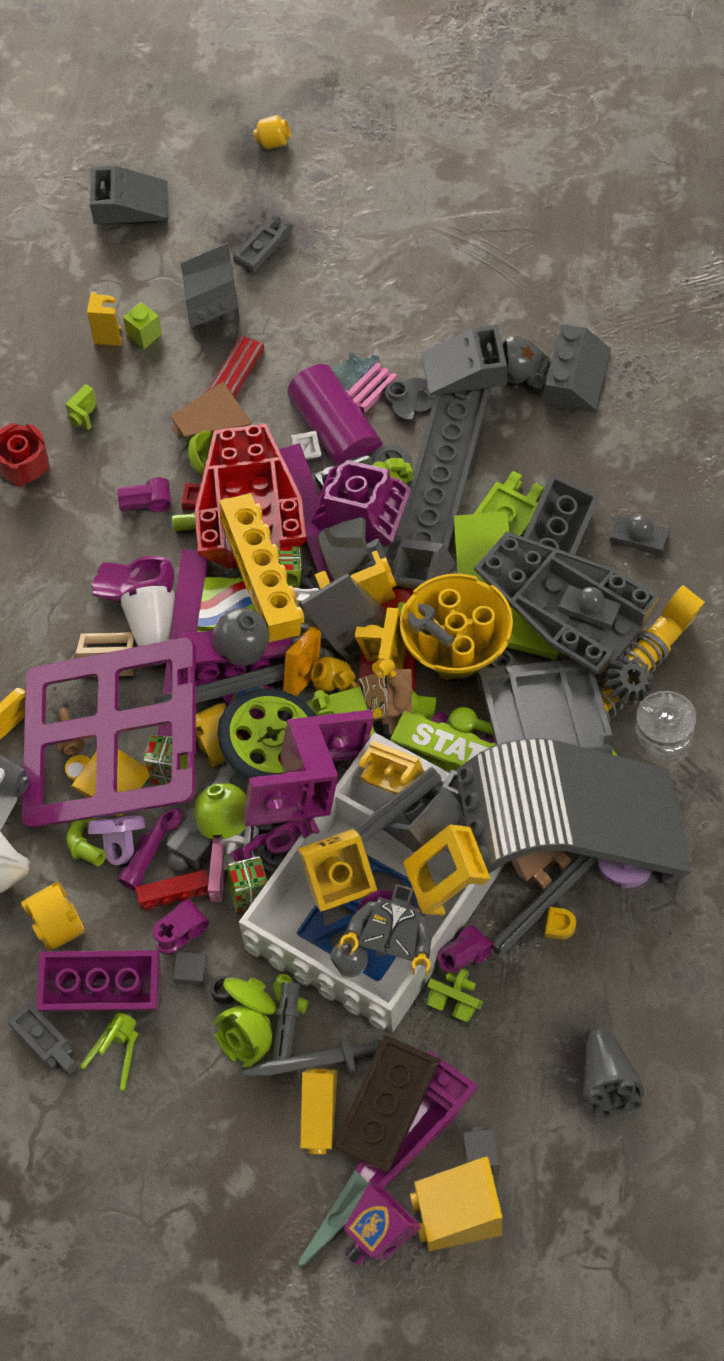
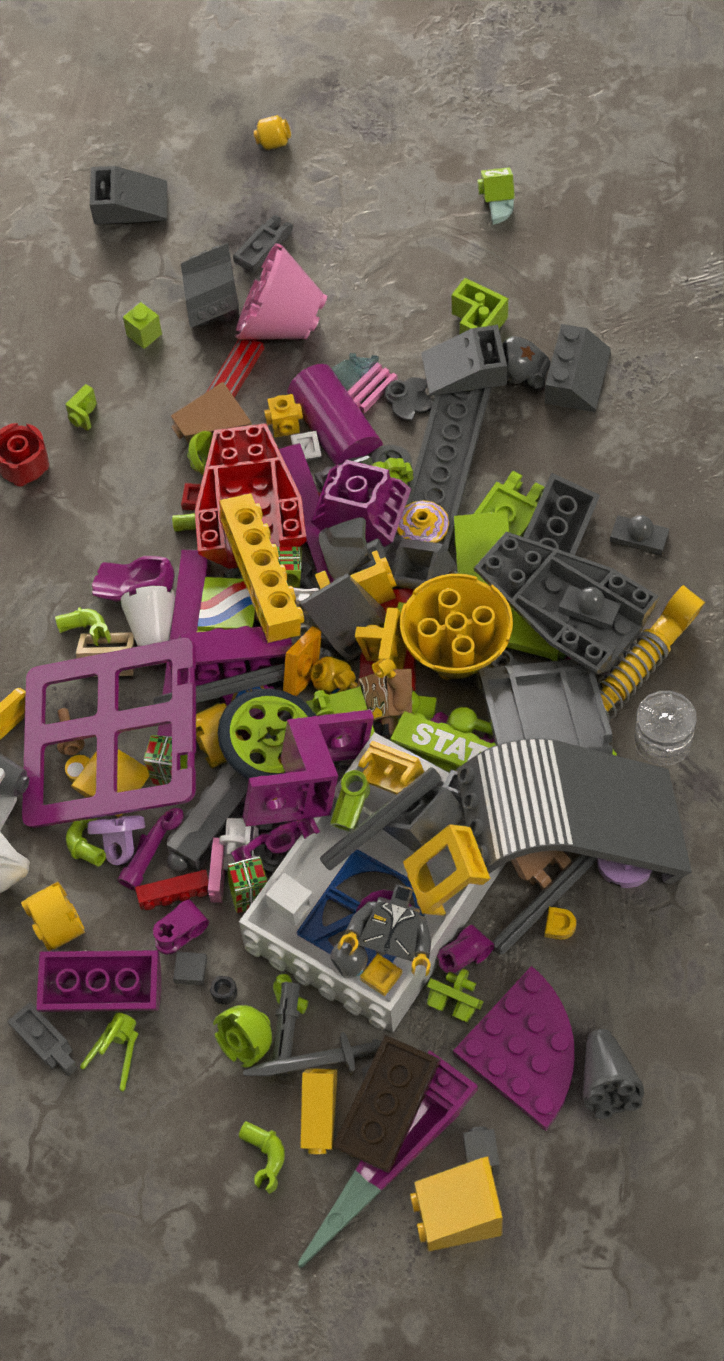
(83, 618): none -> lime piece
(103, 320): yellow hinge -> none
(152, 495): magenta piece -> none
(220, 810): lime cylinder -> none
(241, 636): dark grey cylinder -> none
(250, 994): lime dish -> none
(269, 1145): none -> lime piece
(281, 302): none -> bright pink cone
(283, 415): none -> yellow brick
(289, 898): none -> white brick
(337, 869): yellow brick -> none
(350, 803): none -> lime piece
(378, 1226): magenta torso -> none
(381, 974): none -> yellow tile
(428, 624): dark grey bar -> none
(429, 530): none -> dish
(478, 306): none -> lime brick
(496, 184): none -> lime brick
(501, 210): none -> light aqua tile
(525, 1049): none -> magenta plate
(618, 676): dark grey gear -> none

